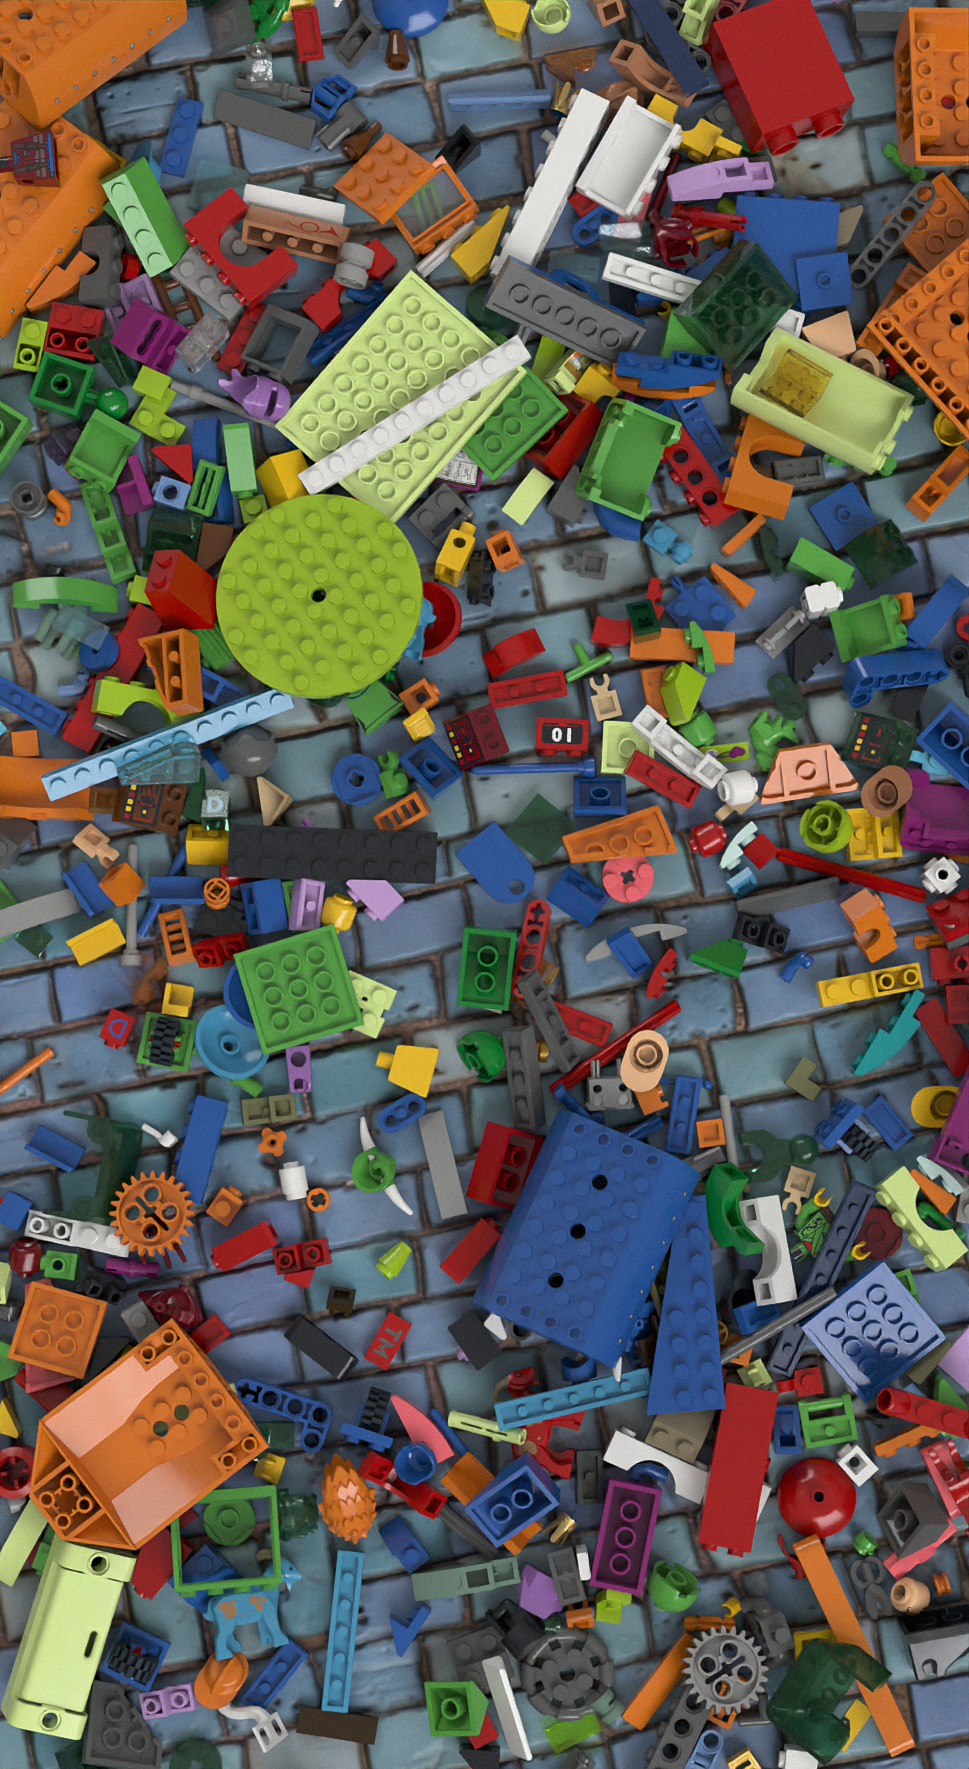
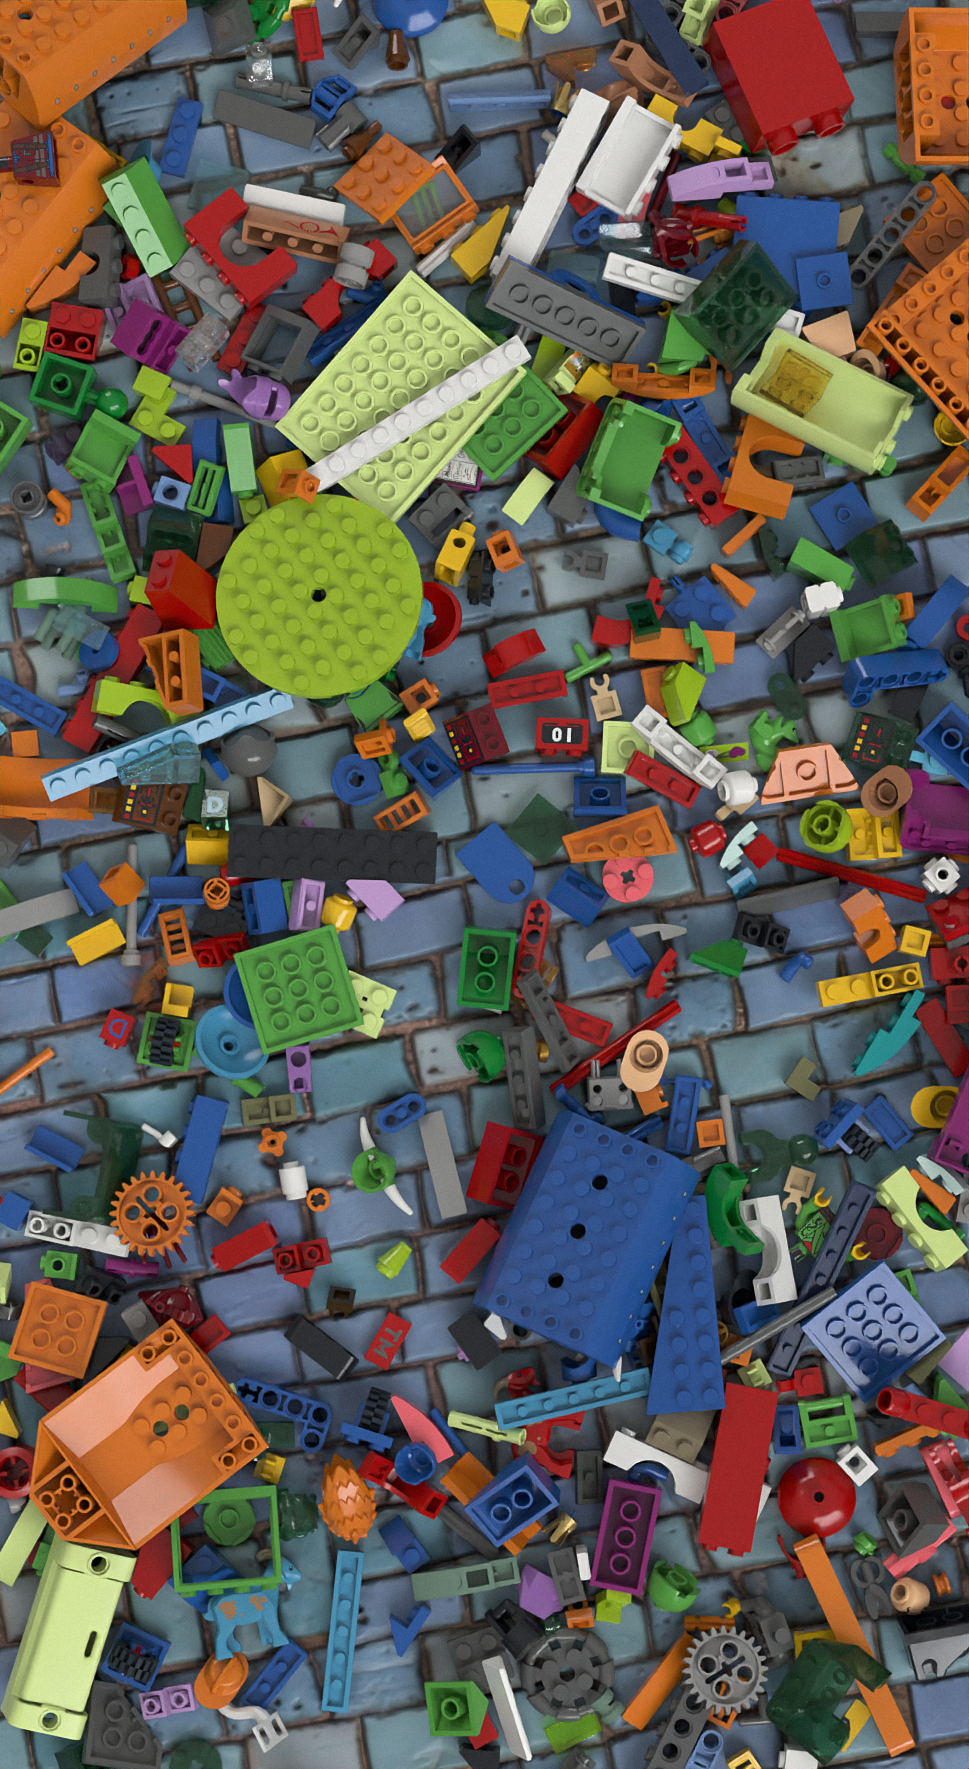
(25, 1256): dark red head -> none
(94, 843): light nougat plate -> none
(113, 360): clear green wing -> none
(297, 484): none -> orange bracket
(337, 1725): dark brown tile -> none
(376, 742): none -> orange bracket
(410, 1067): yellow torso -> none
(679, 371): blue slope -> none
(913, 941): none -> yellow panel

